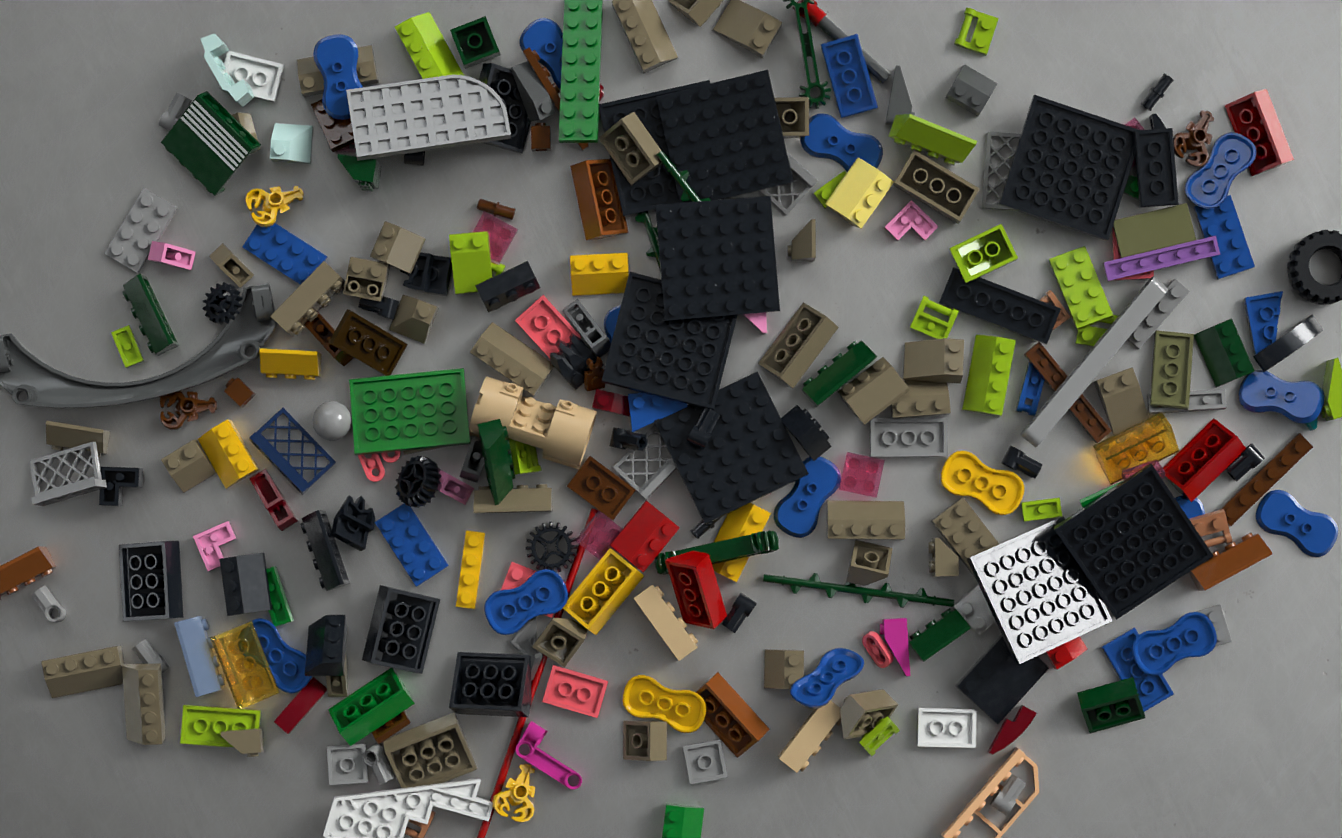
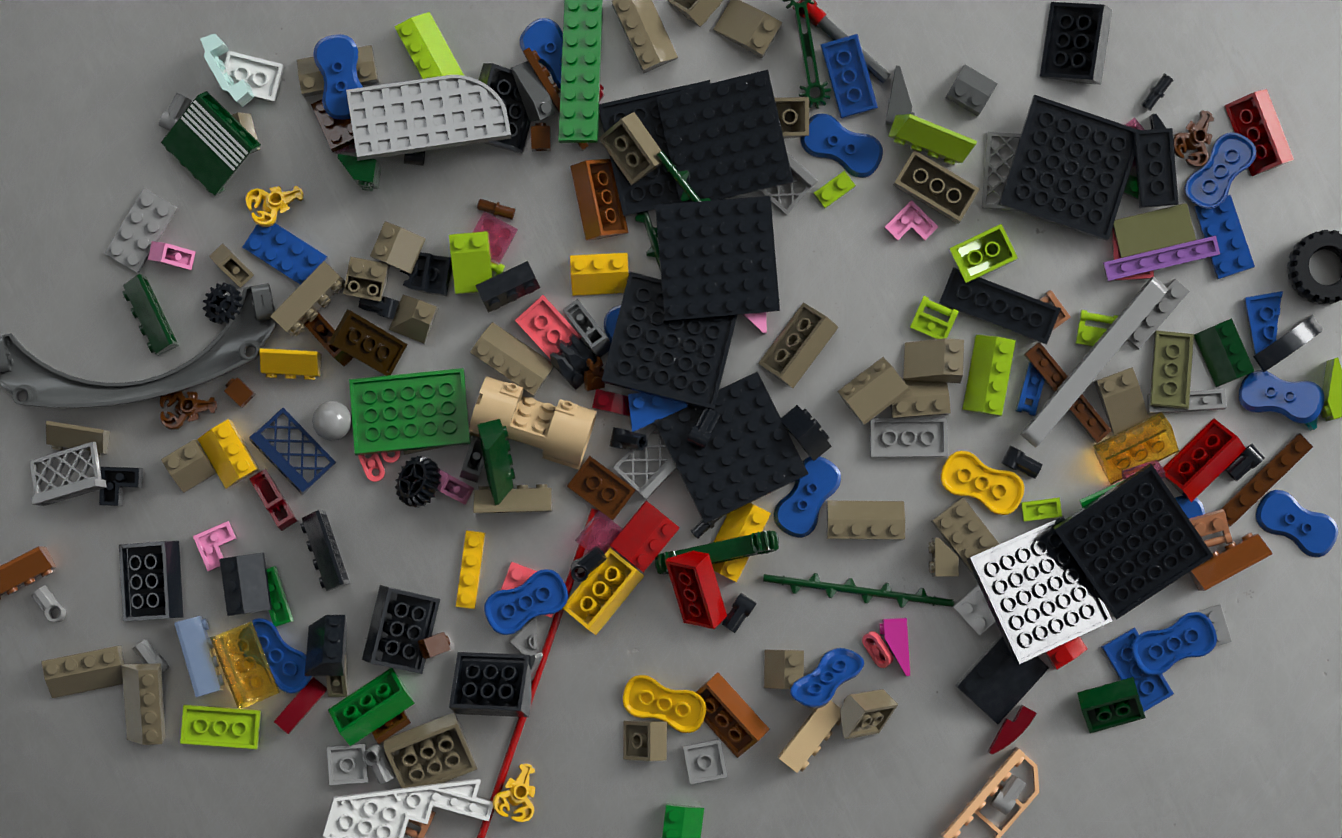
(127, 346): lime plate -> none
(245, 741): dark tan slope -> none
(291, 143): light aqua slope -> none
(353, 523): black plate -> none
(411, 544): blue plate -> none
(434, 645): none -> reddish brown brick
(475, 42): dark green brick -> none
(524, 457): lime plate -> none
(532, 737): dark pink piece -> none
(561, 533): black gear -> none
(561, 640): dark tan slope -> none
(575, 691): coral plate -> none
(588, 562): none -> black piece
(665, 622): tan brick -> none
(804, 244): dark tan slope -> none
(839, 373): dark green slope -> none
(859, 193): light yellow slope -> none
(861, 474): clear pink plate -> none
(868, 563): dark tan slope -> none
(875, 738): lime plate -> none
(938, 634): dark green slope -> none
(946, 727): white plate -> none
(982, 34): lime plate -> none
(1076, 42): none -> black slope
(1080, 287): lime plate -> none

